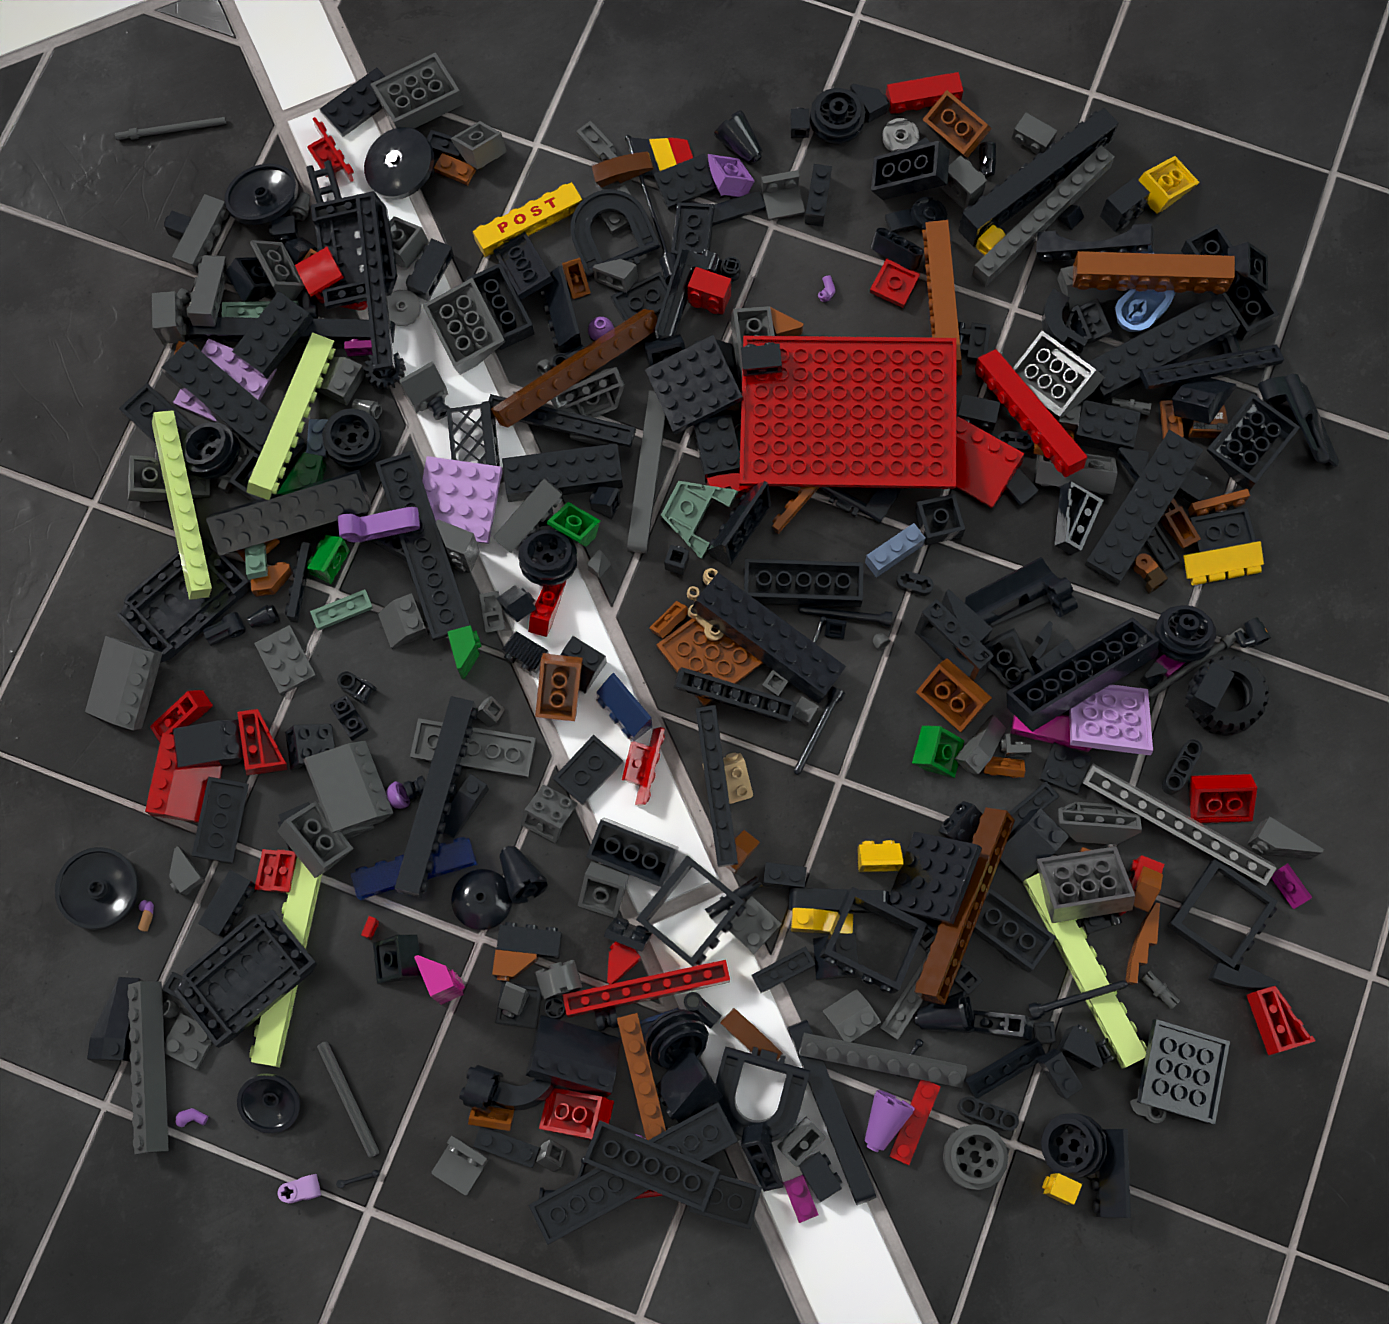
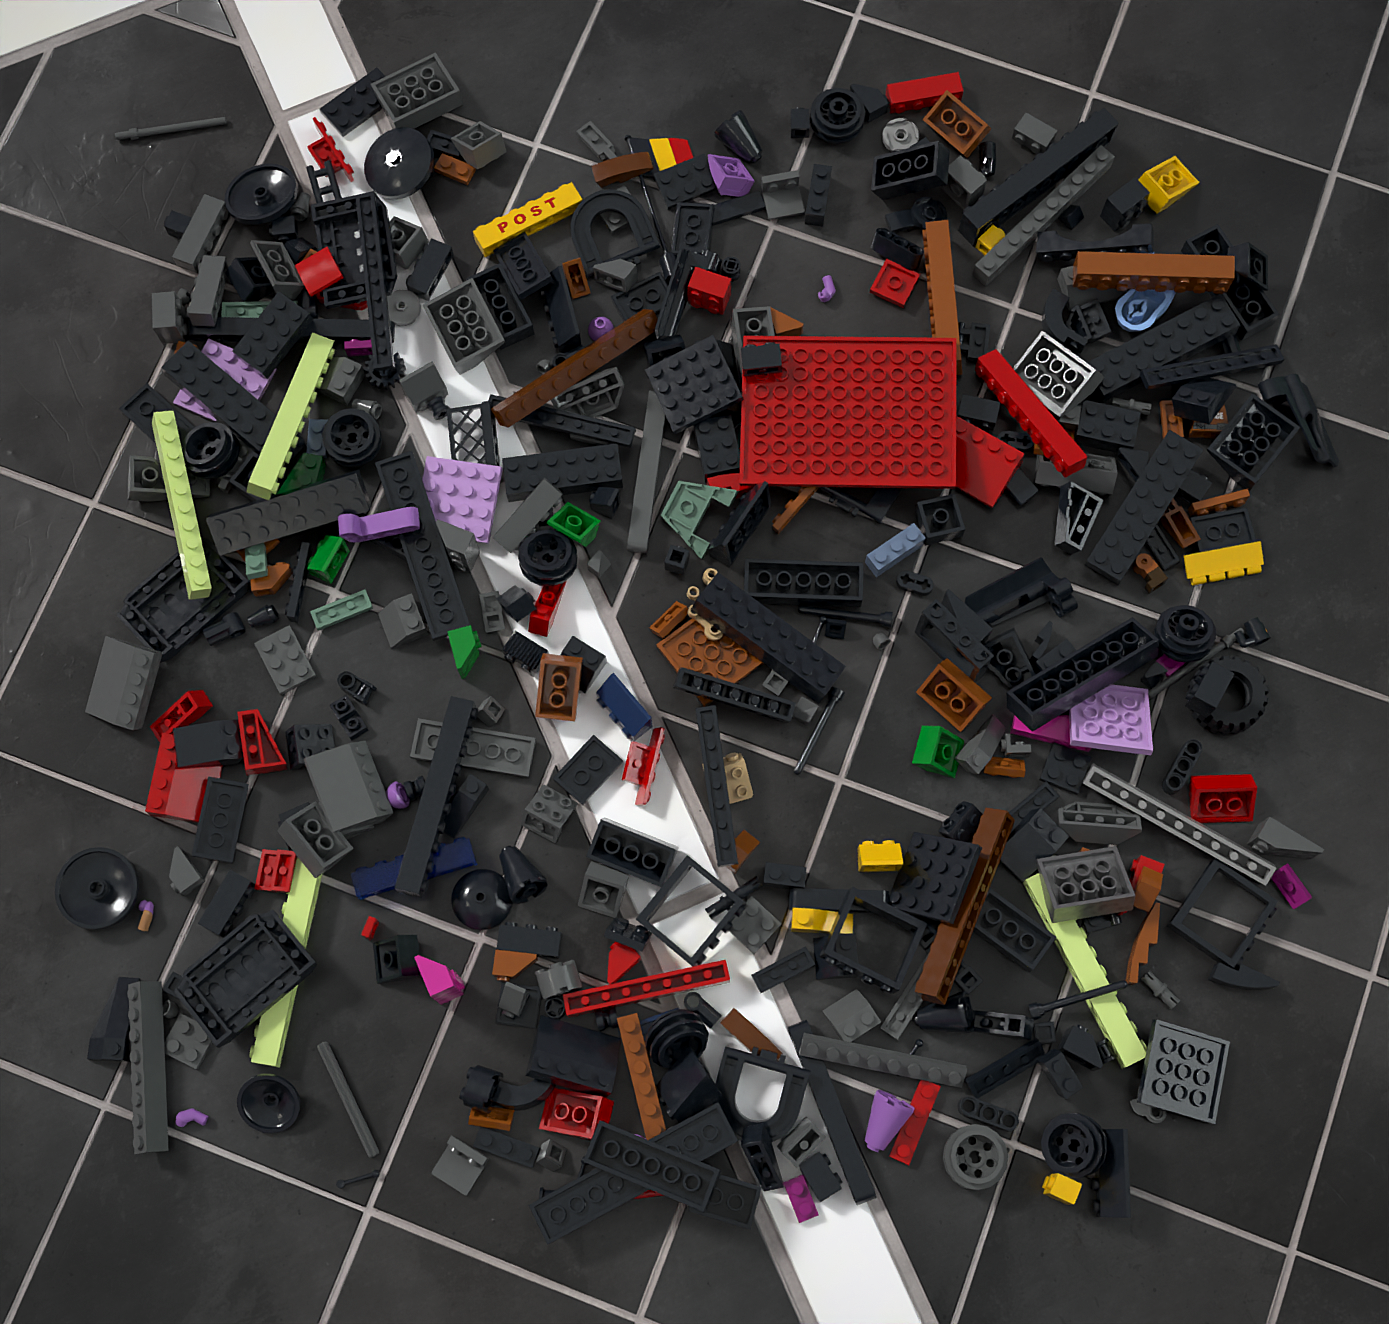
(303, 1188): lavender piece -> none
(1276, 1021): red wedge -> none

